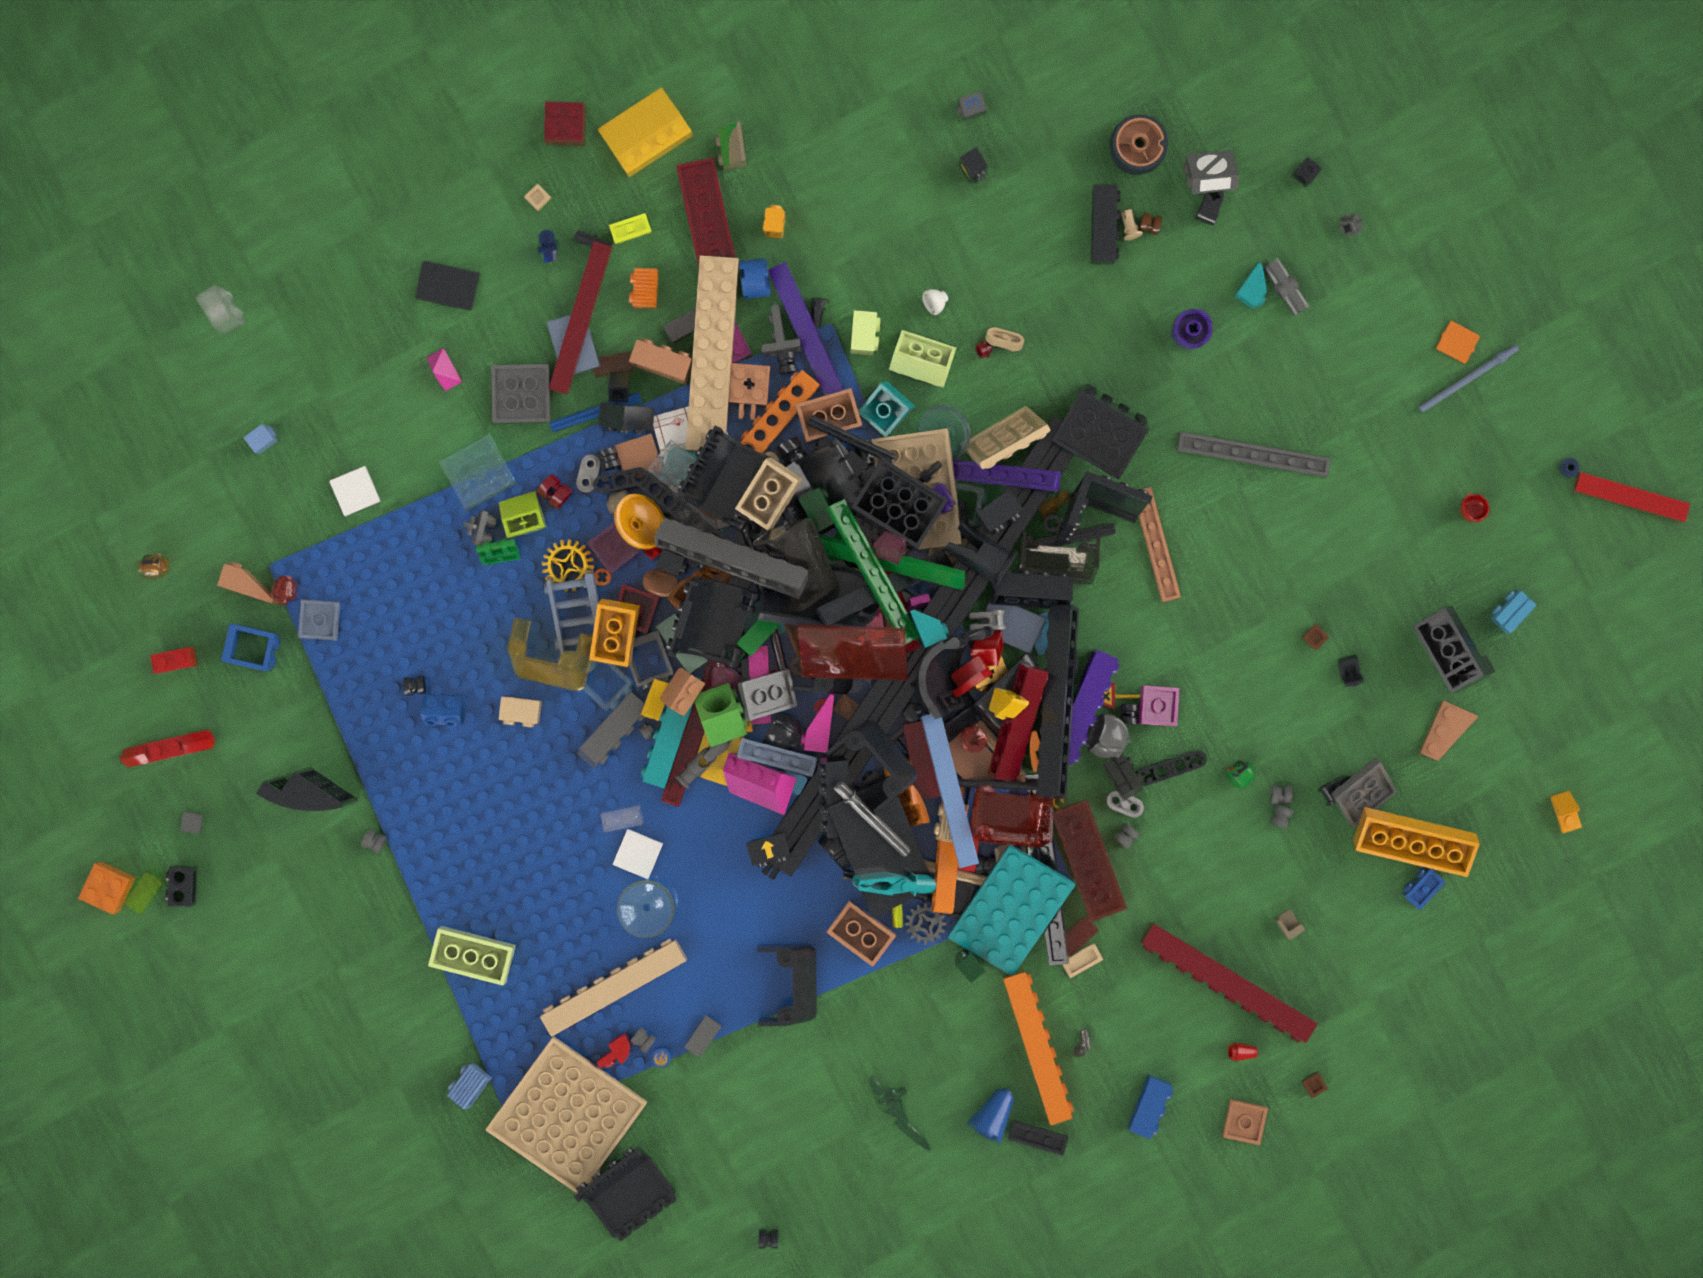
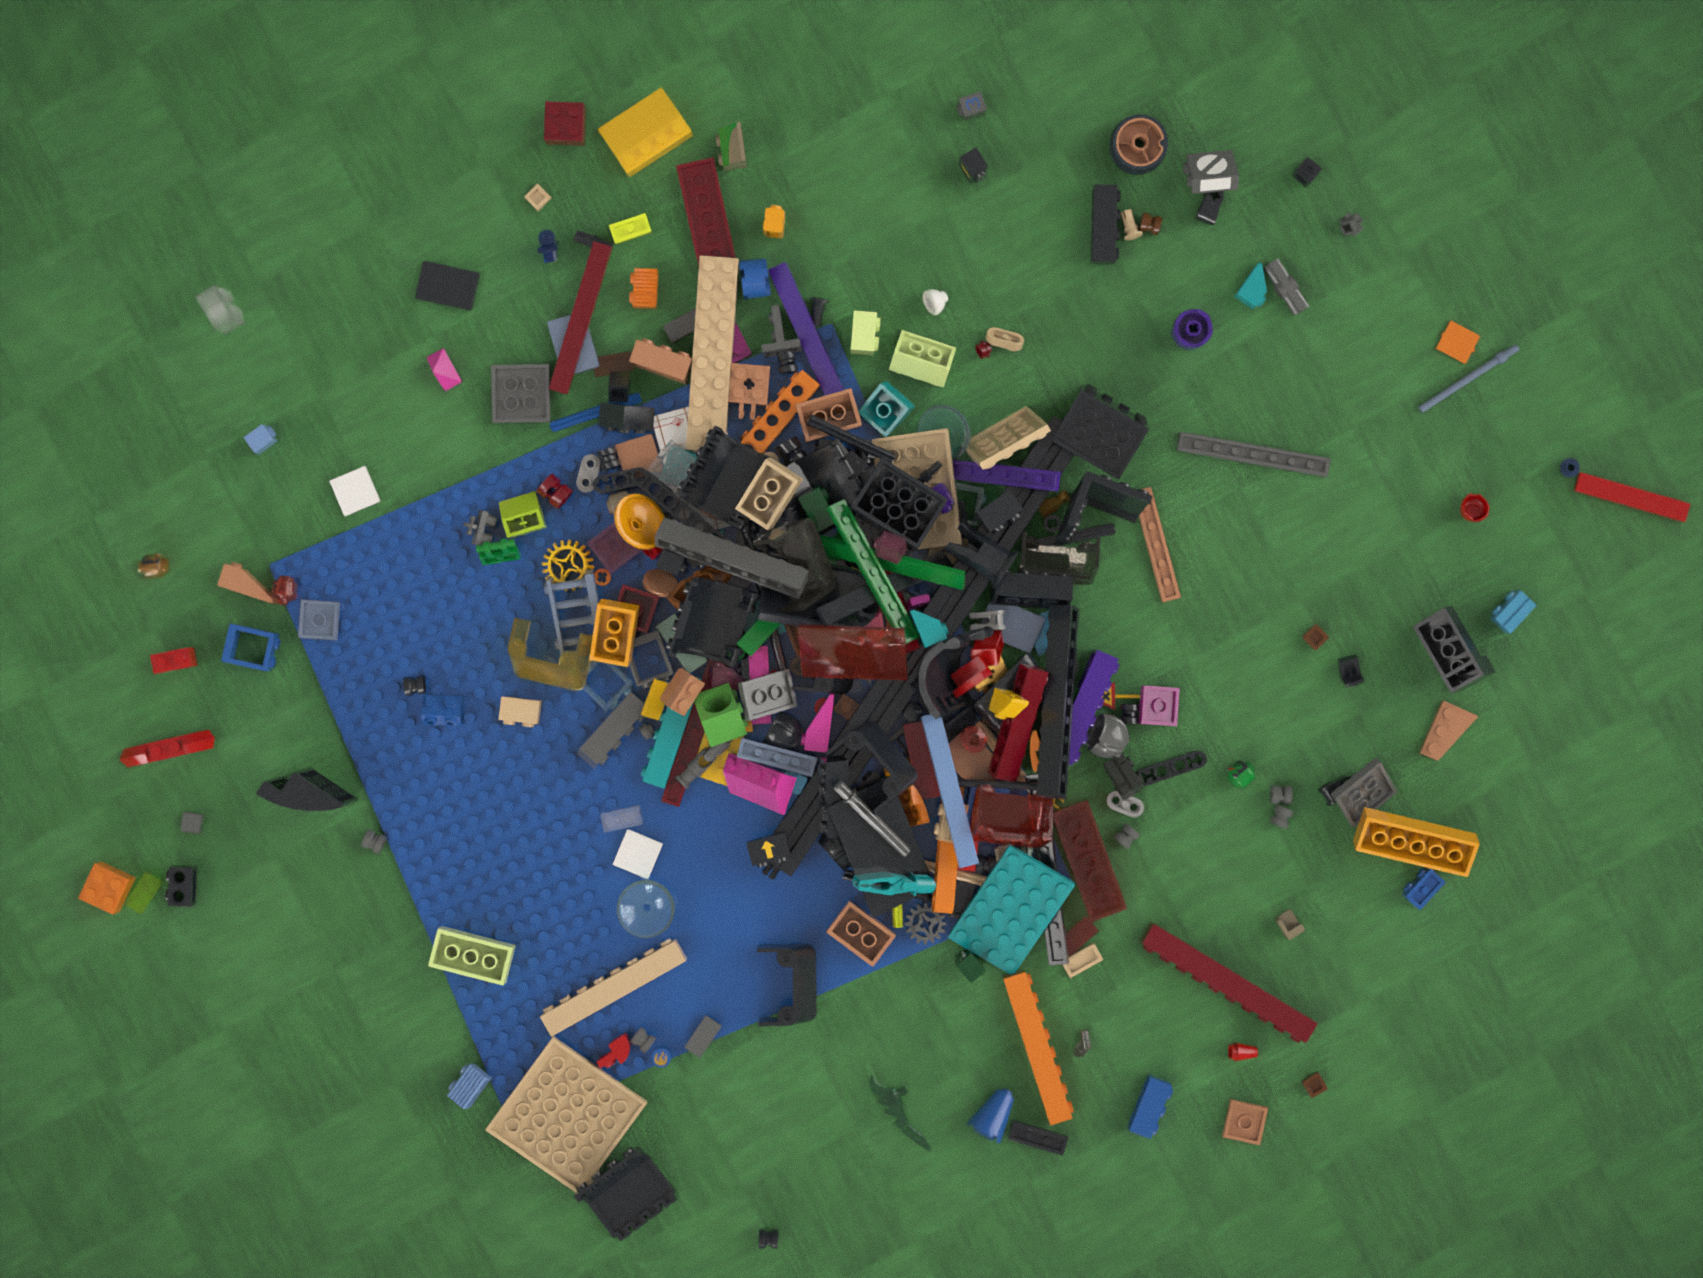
(478, 472): clear light blue plate -> none
(1566, 811): light orange slope -> none

